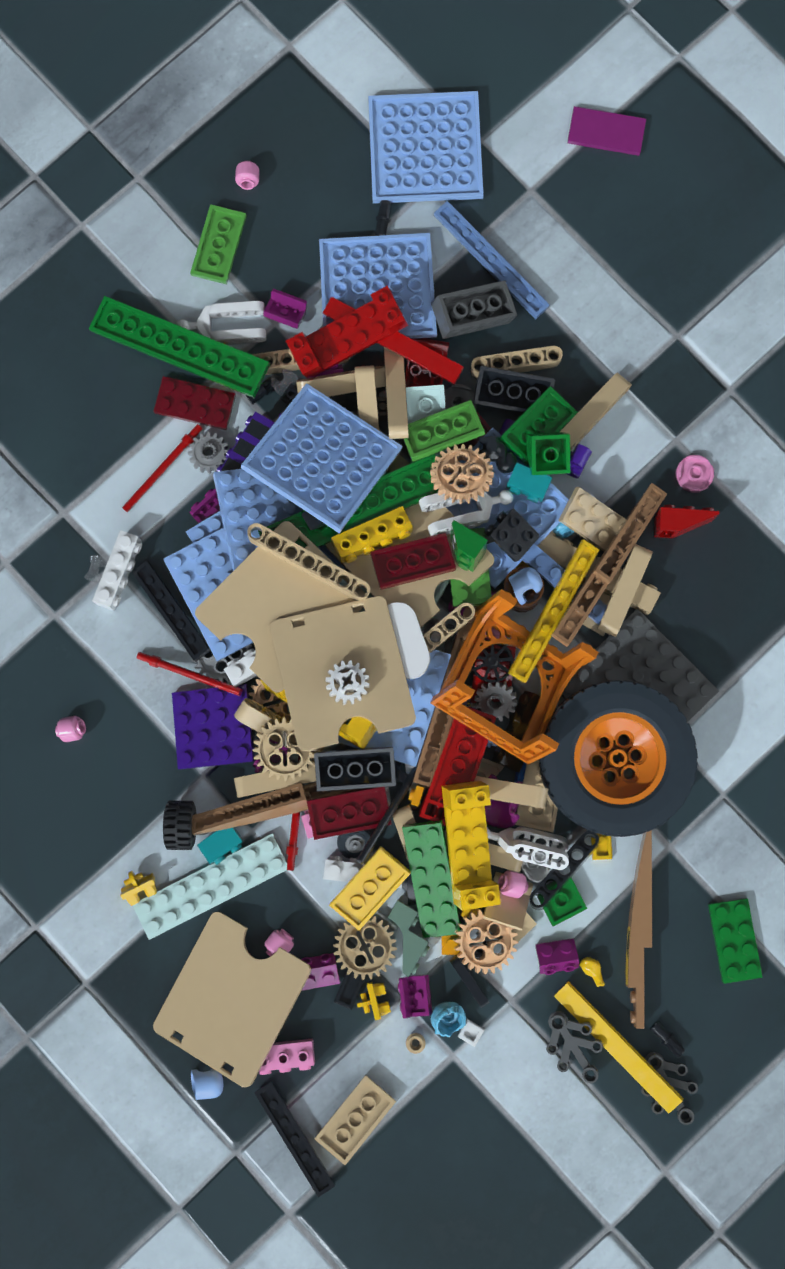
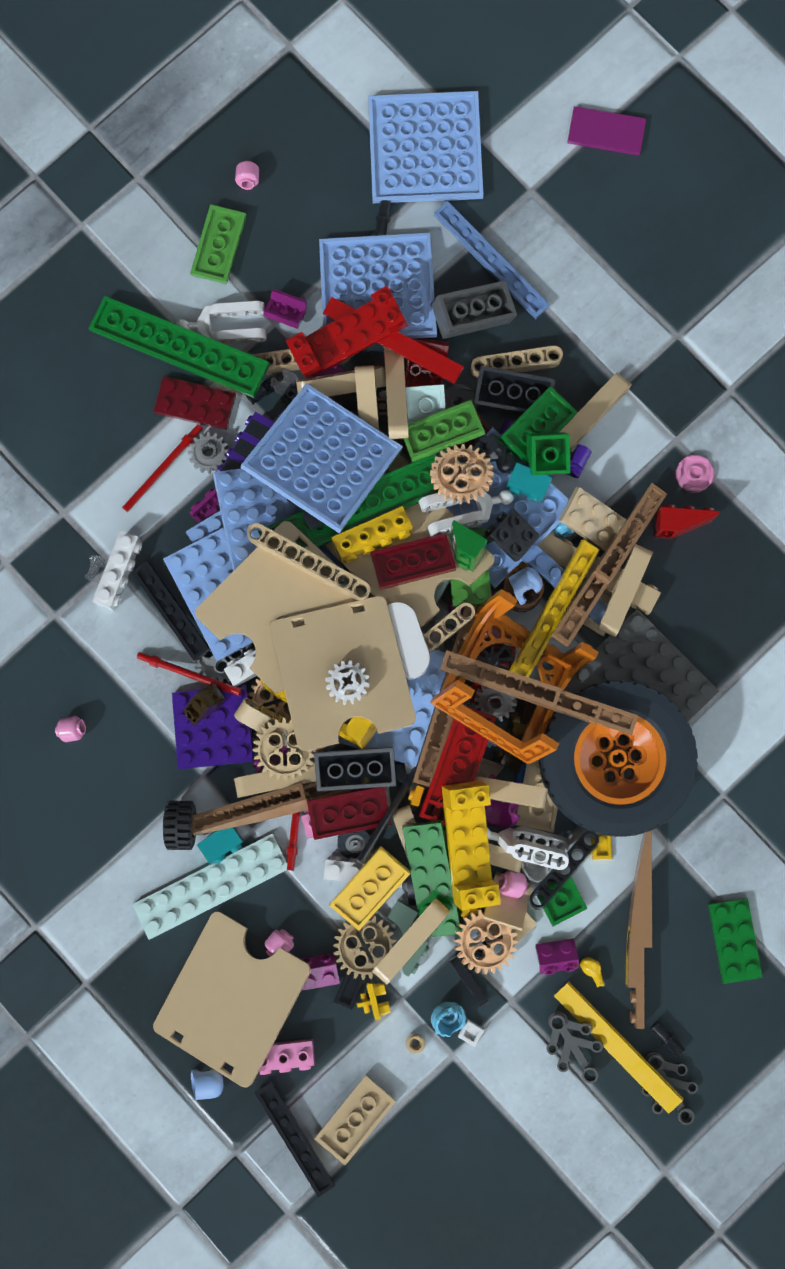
(136, 884): yellow hips -> none
(203, 704): none -> dark brown slope
(411, 941): none -> tan beam
(415, 996): magenta bracket -> none
(448, 945): light orange plate -> none
(538, 693): none -> medium nougat slope

